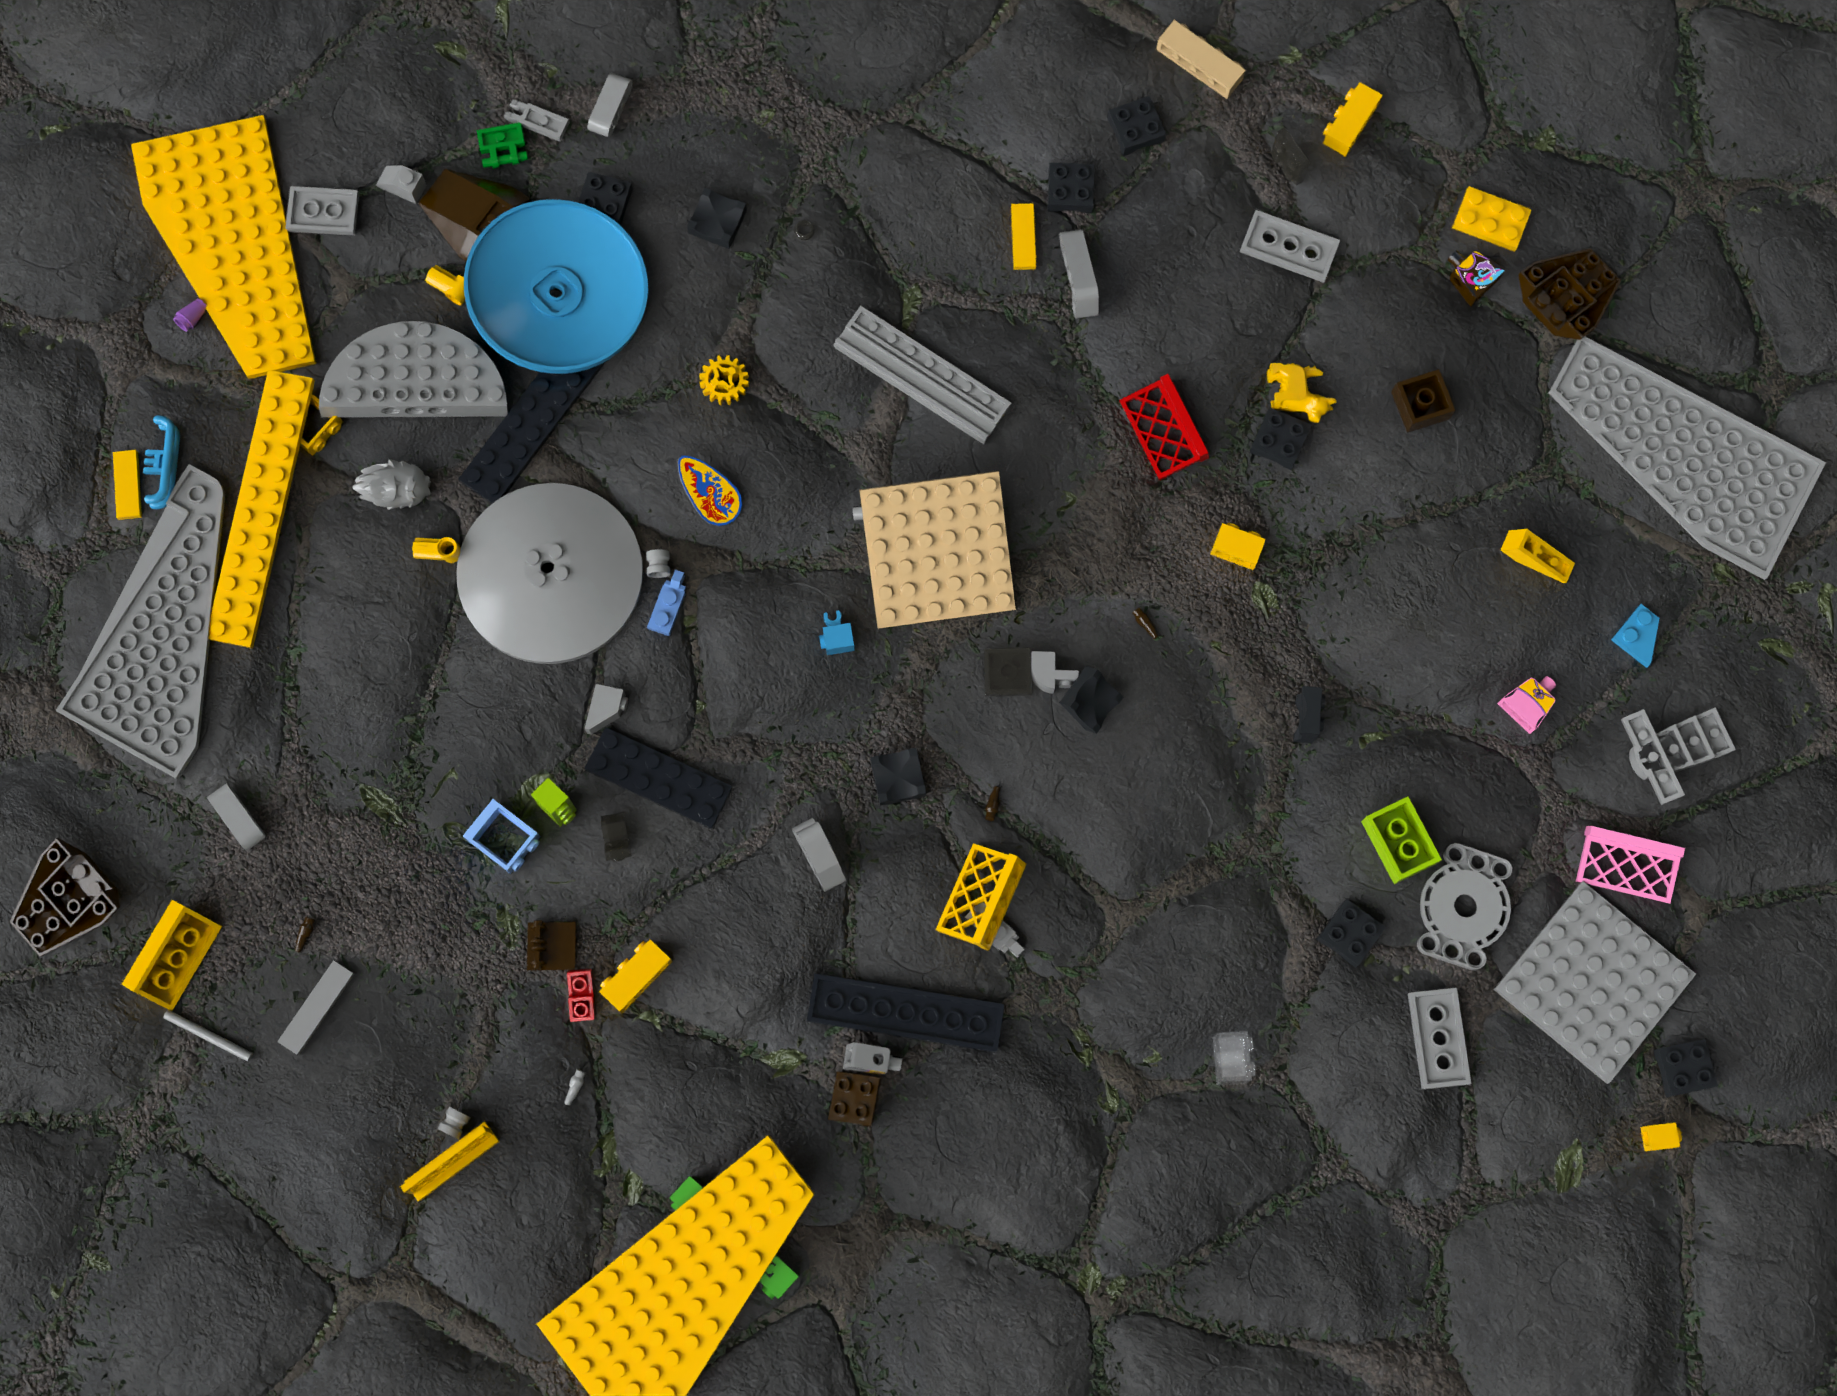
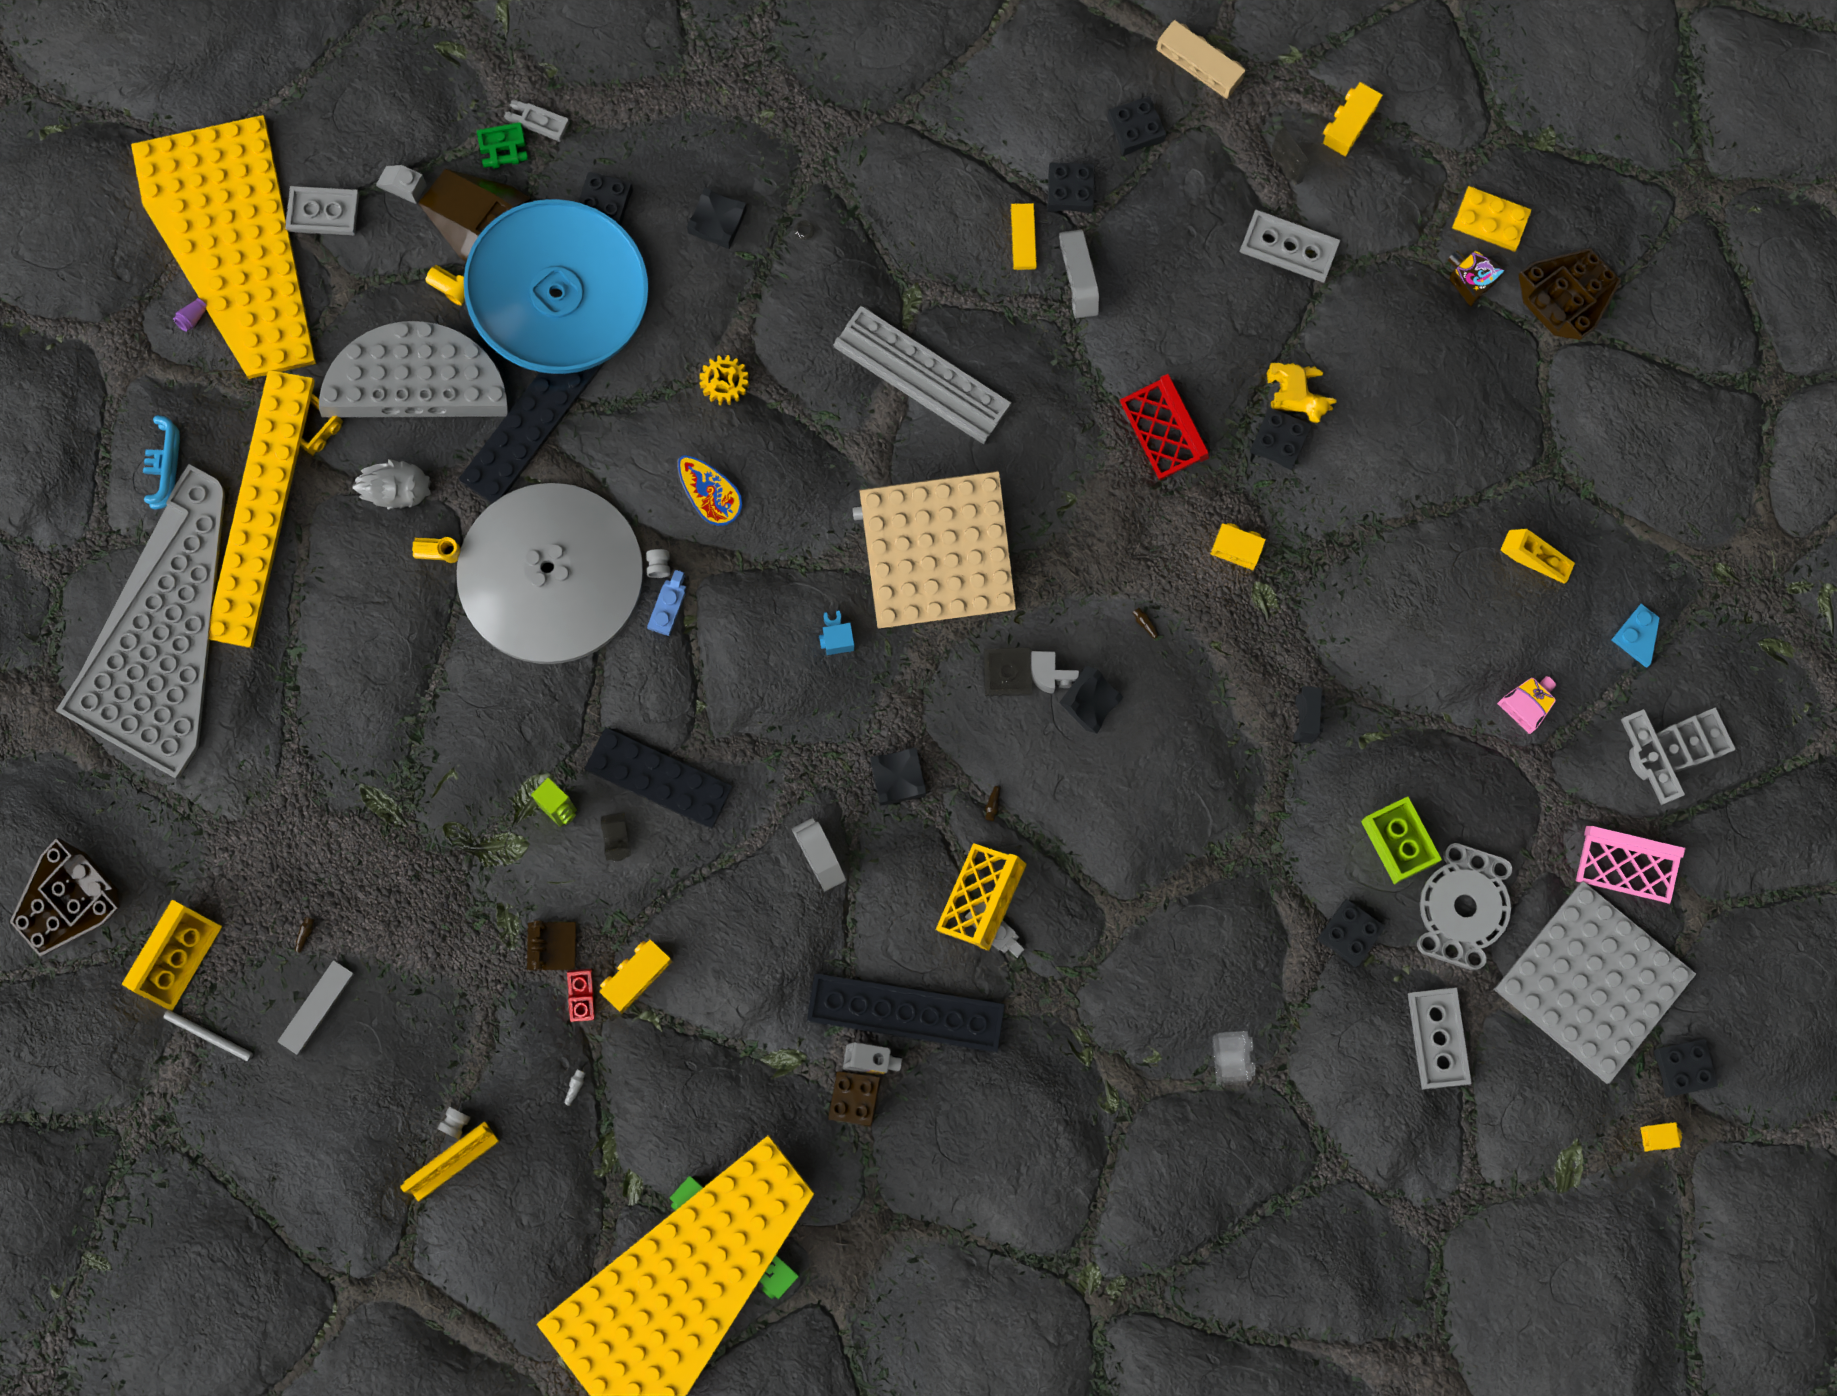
(127, 484): yellow tile -> none
(236, 817): light grey beam -> none
(482, 823): light blue window -> none
(605, 707): light grey slope -> none
(610, 105): light grey beam -> none
(1423, 401): dark brown brick -> none
(1705, 466): light grey wing -> none

